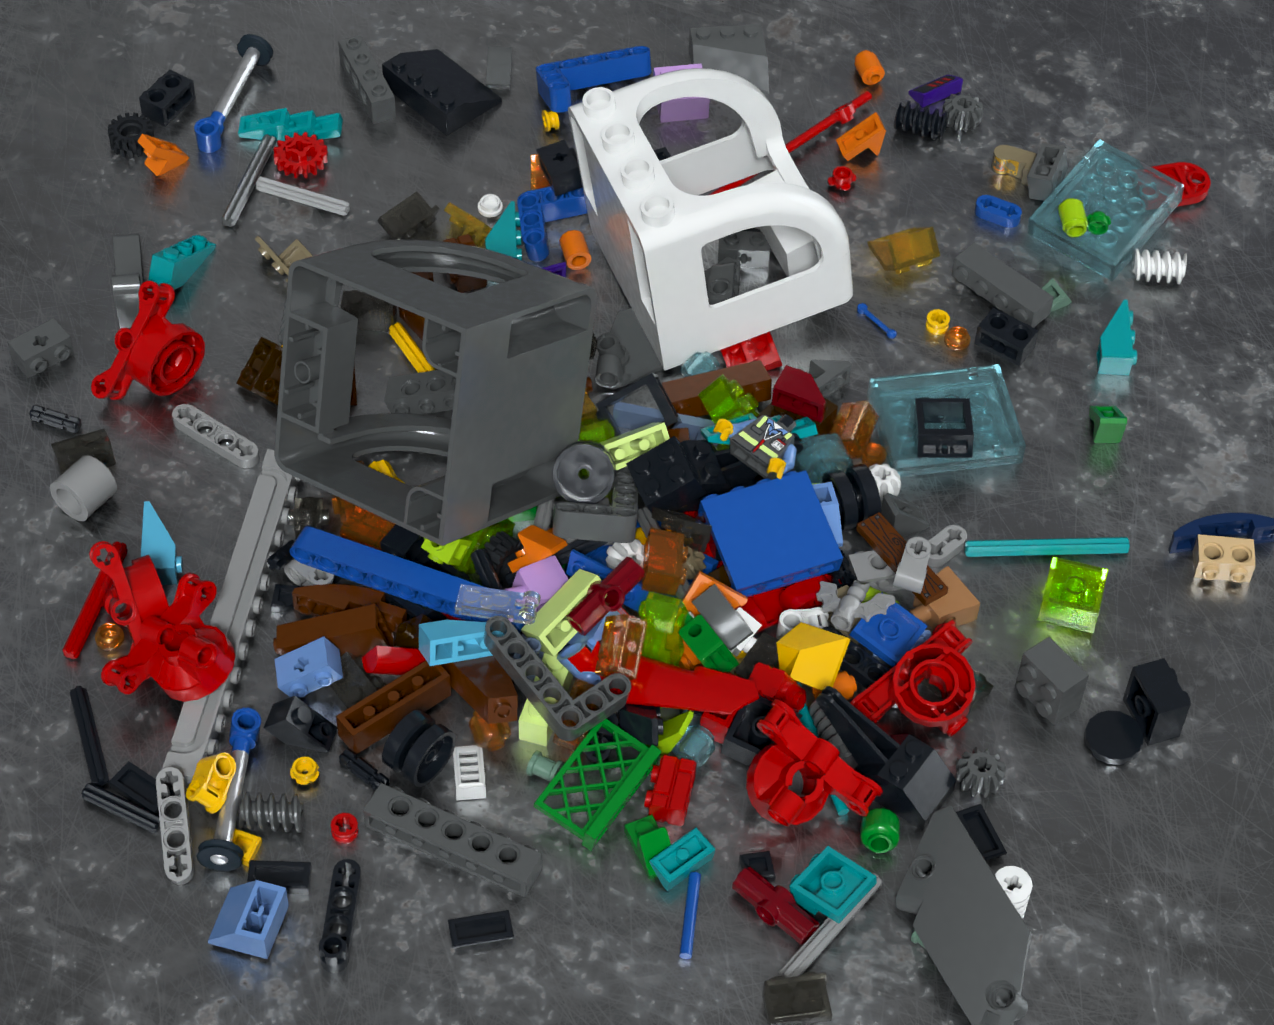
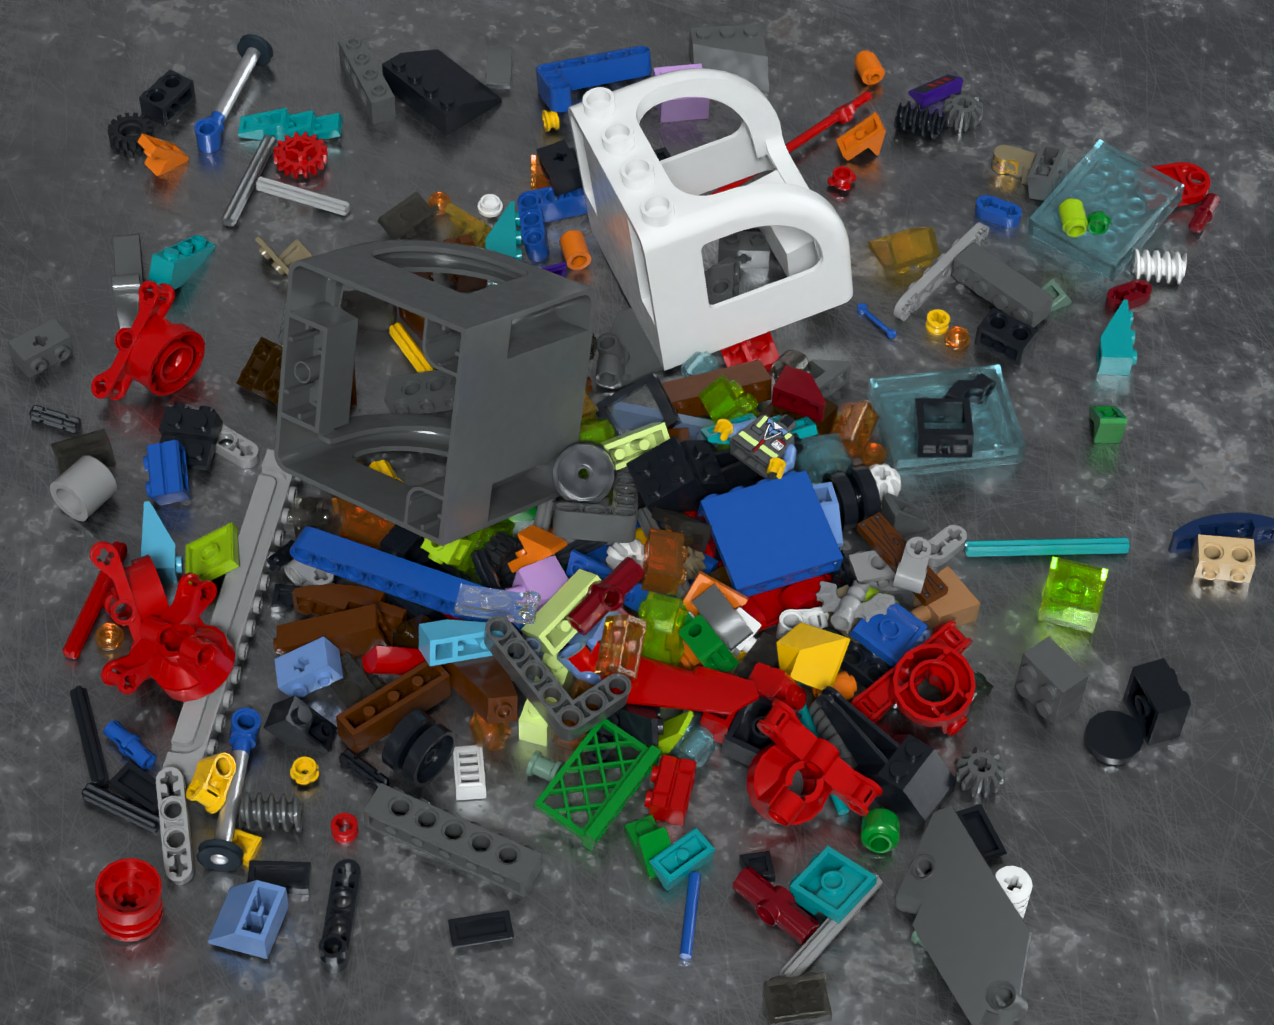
(129, 899): none -> red wheel
(130, 744): none -> blue pin
(167, 472): none -> blue brick
(194, 429): none -> black plate
(213, 553): none -> lime tile
(441, 200): none -> clear orange plate
(791, 358): none -> clear smoke head
(938, 274): none -> light grey plate
(977, 389): none -> black piece
(1127, 292): none -> dark red beam
(1204, 213): none -> dark red axle

